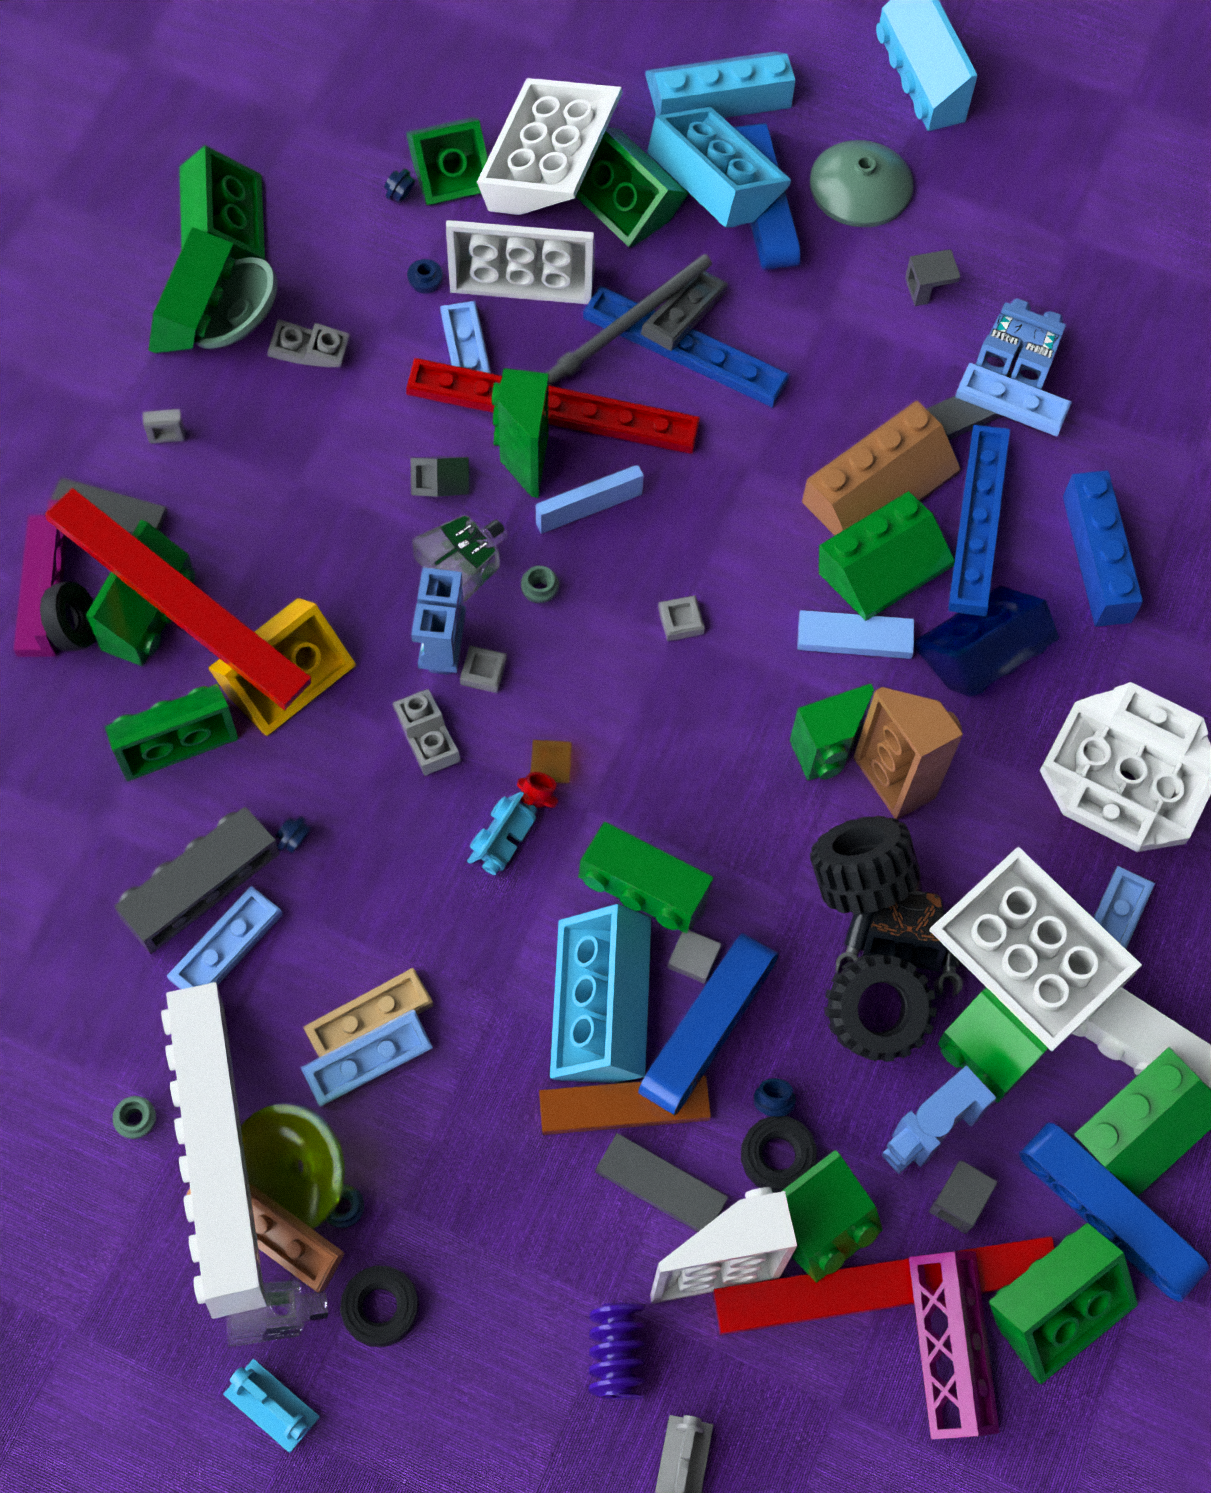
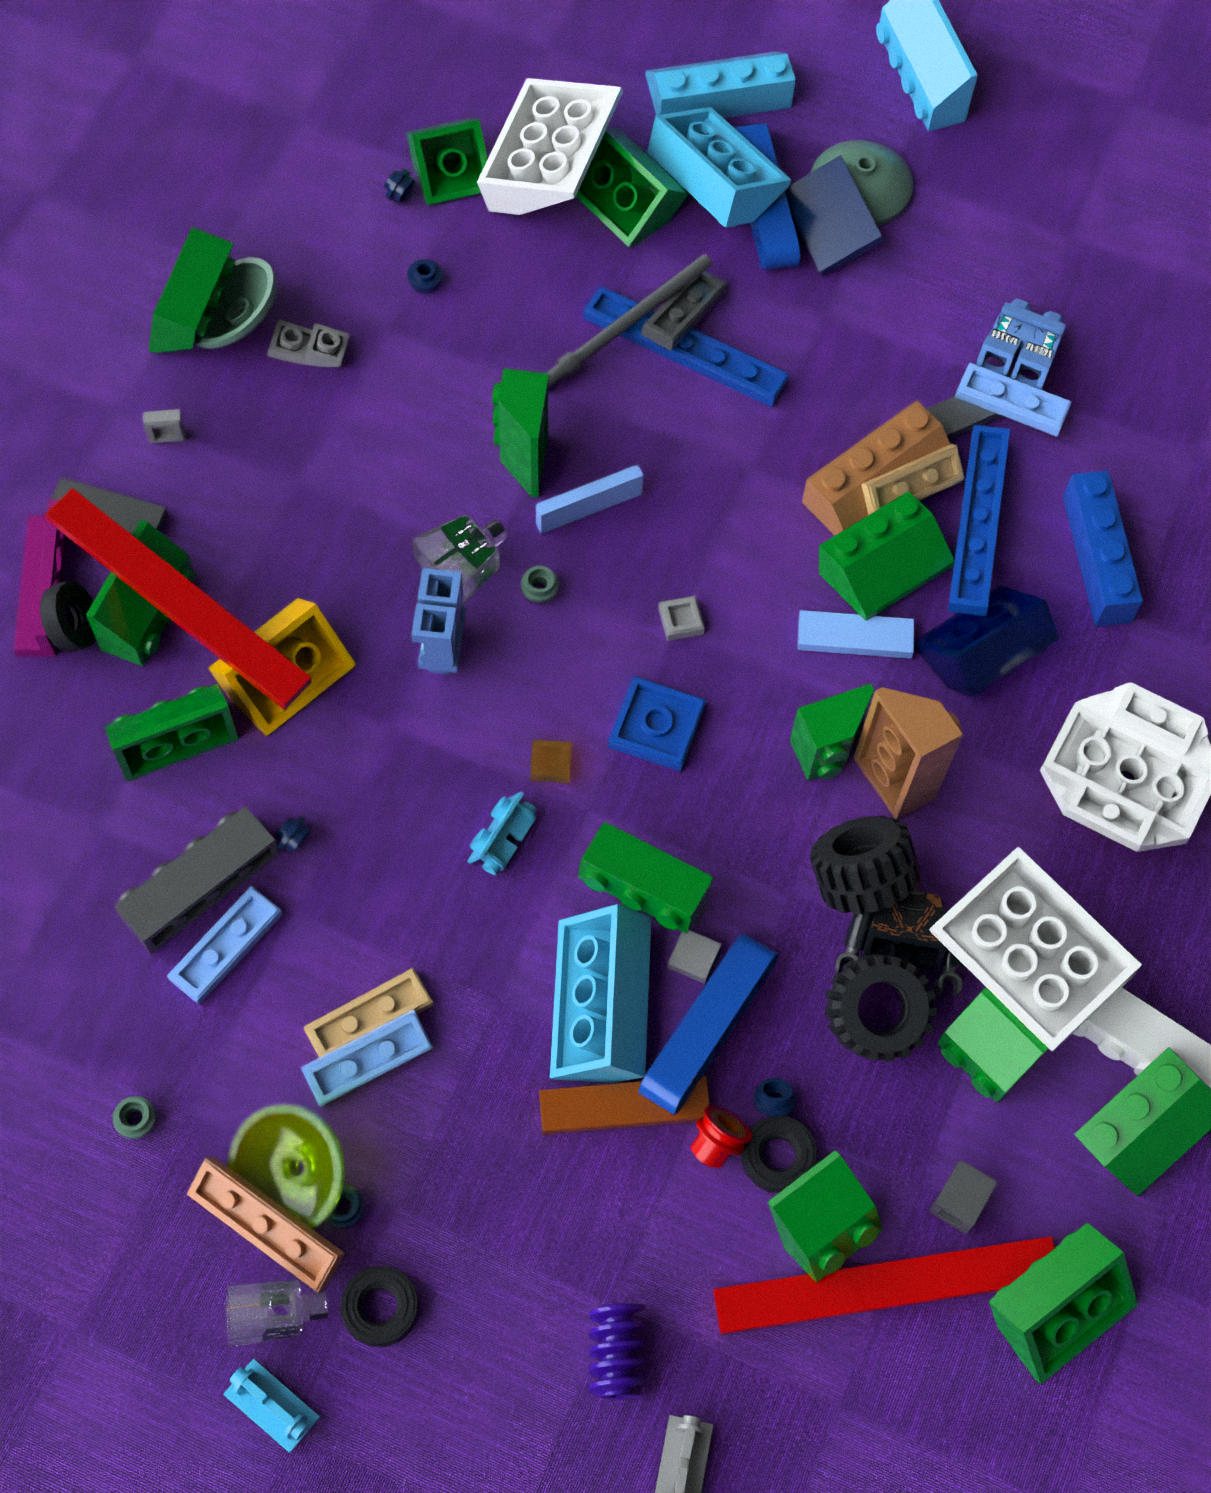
(214, 1153): white brick -> none
(223, 201): green slope -> none
(426, 732): light grey slope -> none
(439, 476): dark grey panel -> none
(464, 336): light blue tile -> none
(483, 669): light grey tile -> none
(520, 262): white slope -> none
(538, 790): red plate -> none
(566, 407): red tile -> none
(656, 723): none -> blue tile
(660, 1183): dark grey tile -> none
(719, 1137): none -> red piece
(737, 1248): white slope -> none
(832, 216): none -> dark blue tile
(919, 477): none -> tan tile
(922, 1134): medium blue hips -> none
(929, 271): dark grey panel -> none
(968, 1345): magenta fence -> none
(1114, 1211): blue beam -> none
(1123, 904): light blue tile -> none

